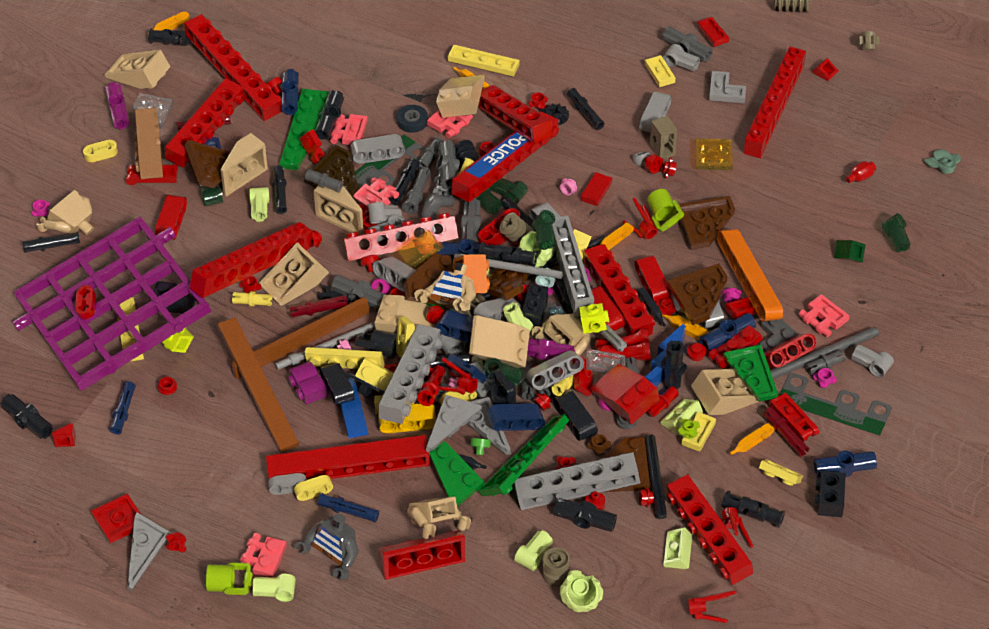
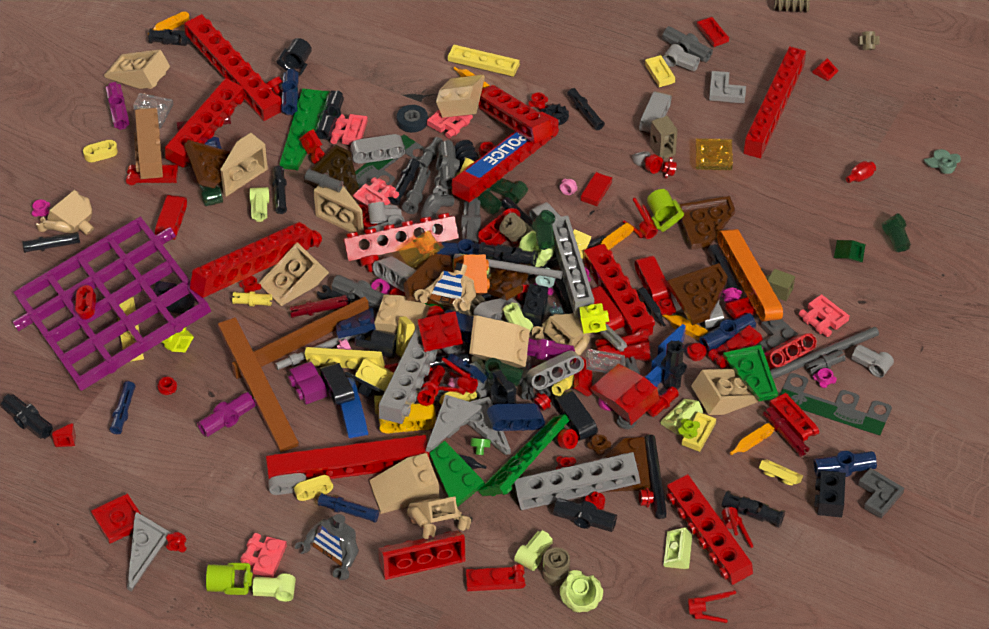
(226, 414): none -> magenta piece
(295, 55): none -> black piece
(357, 324): none -> dark blue wing
(405, 483): none -> tan slope
(440, 331): none -> red plate
(495, 578): none -> red plate
(567, 439): none -> red tile
(717, 257): none -> black pin
(781, 283): none -> olive brick
(884, 492): none -> dark grey plate

